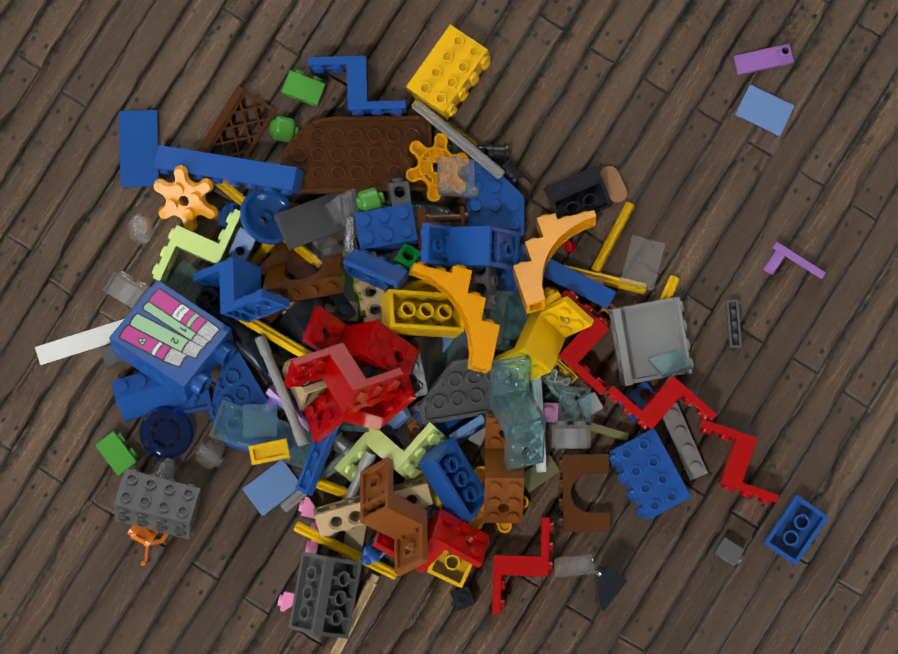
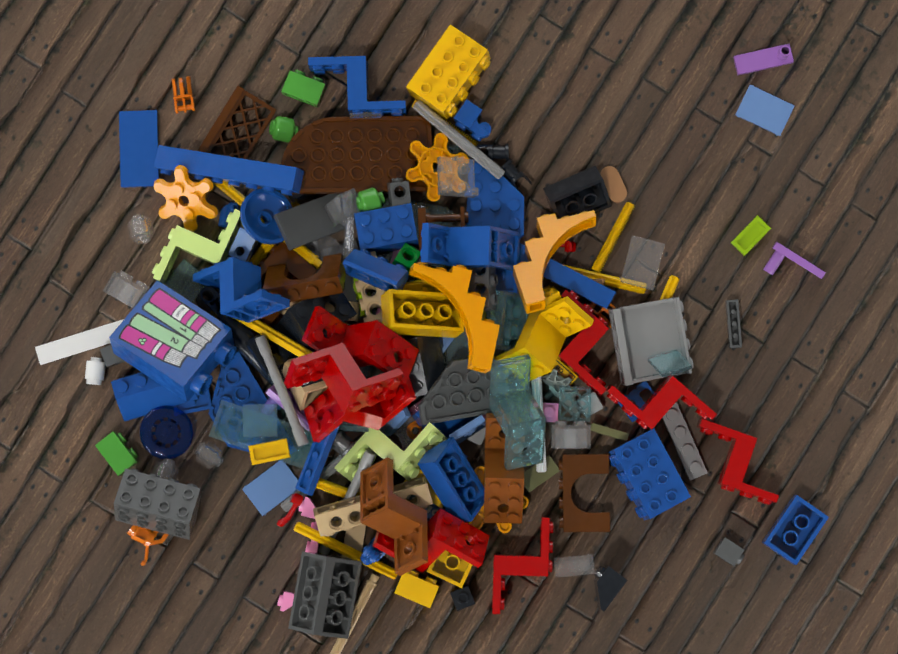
(95, 371): none -> white brick
(183, 96): none -> orange arm
(296, 499): none -> red piece
(365, 115): none -> clear piece
(417, 588): none -> yellow brick
(467, 119): none -> blue brick
(750, 235): none -> lime tile

